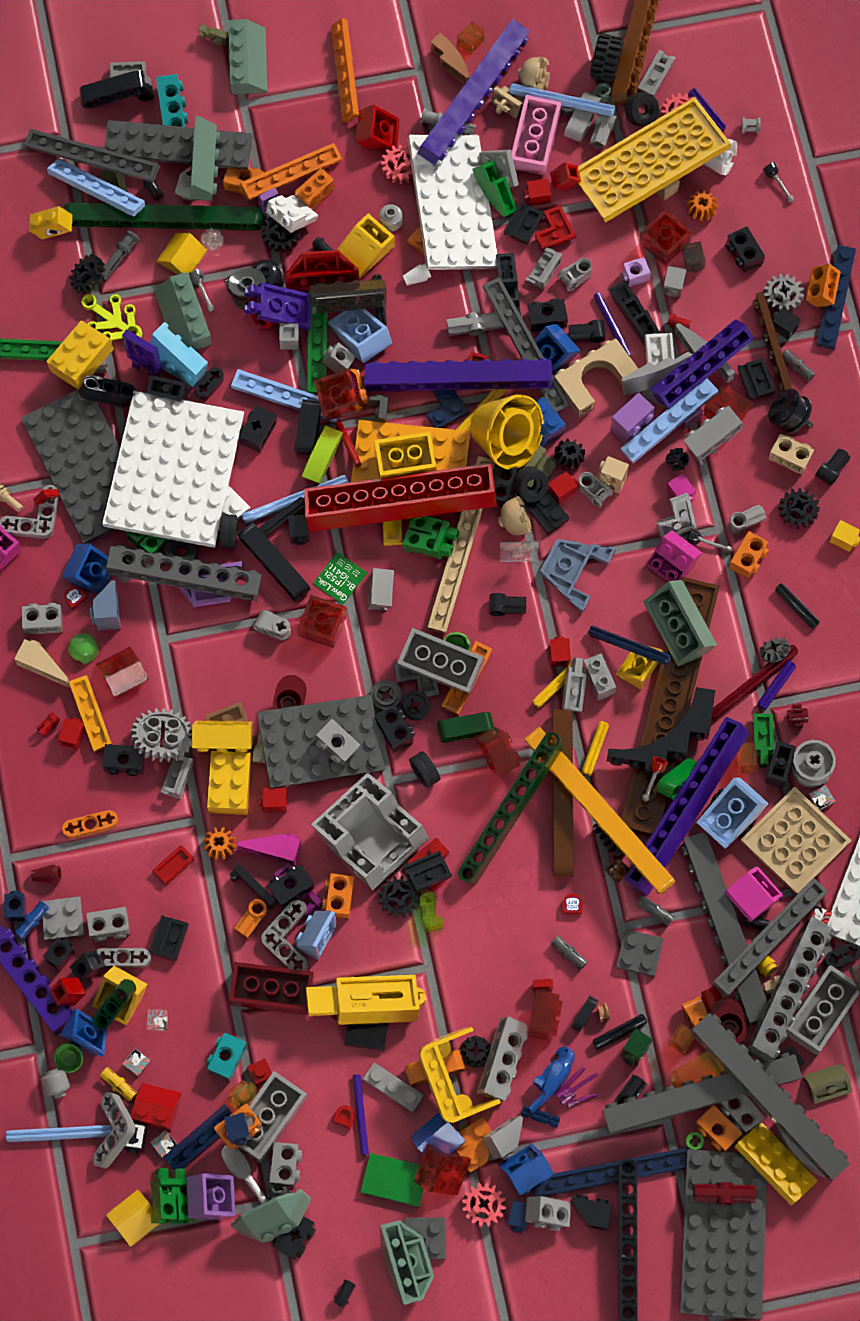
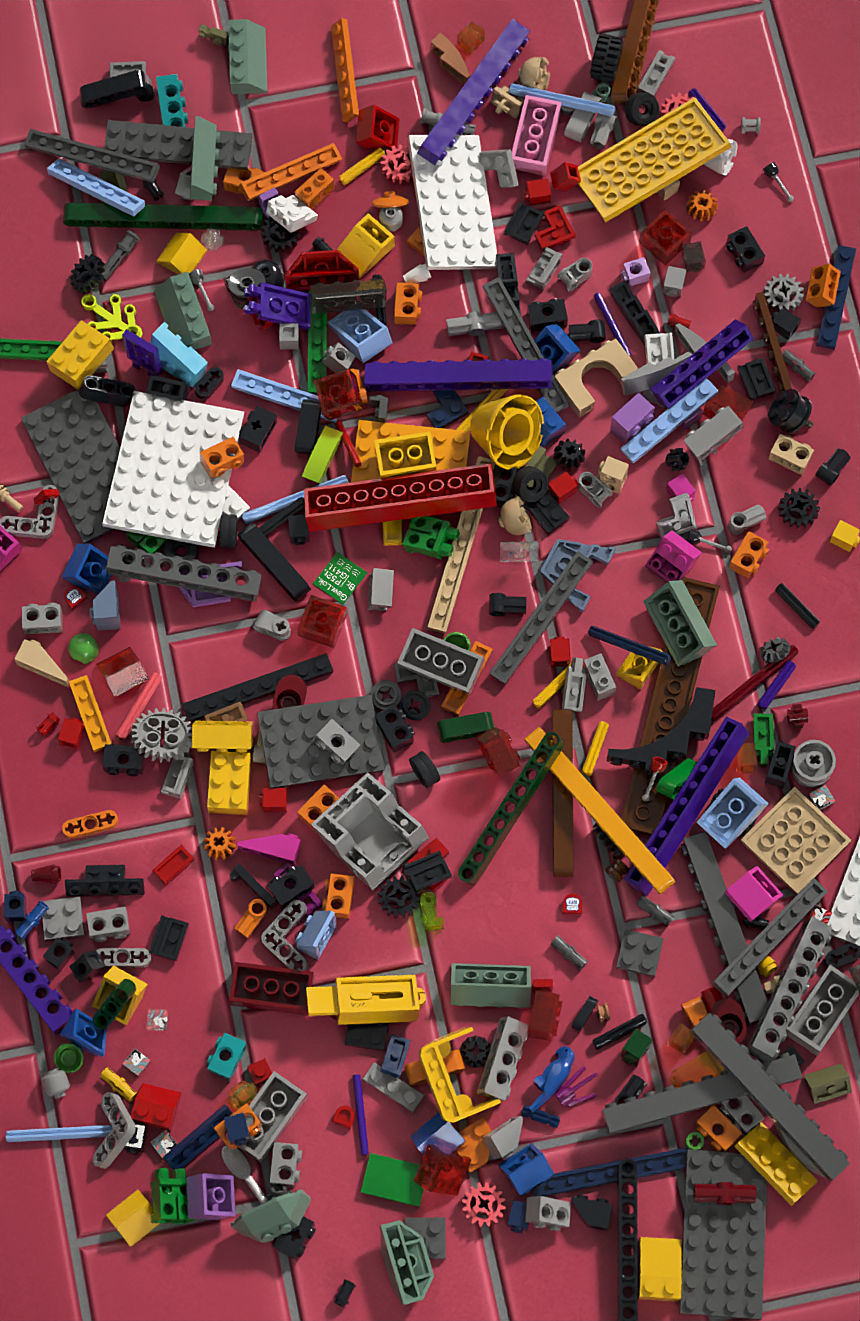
(50, 222): yellow brick -> none
(67, 991): red brick -> none
(104, 881): none -> black bracket
(139, 705): none -> coral axle
(219, 454): none -> orange brick
(256, 687): none -> black plate
(315, 805): none -> orange brick
(361, 166): none -> yellow axle
(389, 200): none -> orange dish
(395, 1056): none -> dark blue plate
(405, 303): none -> orange brick
(490, 985): none -> sand green slope
(495, 188): green slope -> none
(541, 618): none -> dark grey plate
(660, 1269): none -> yellow slope

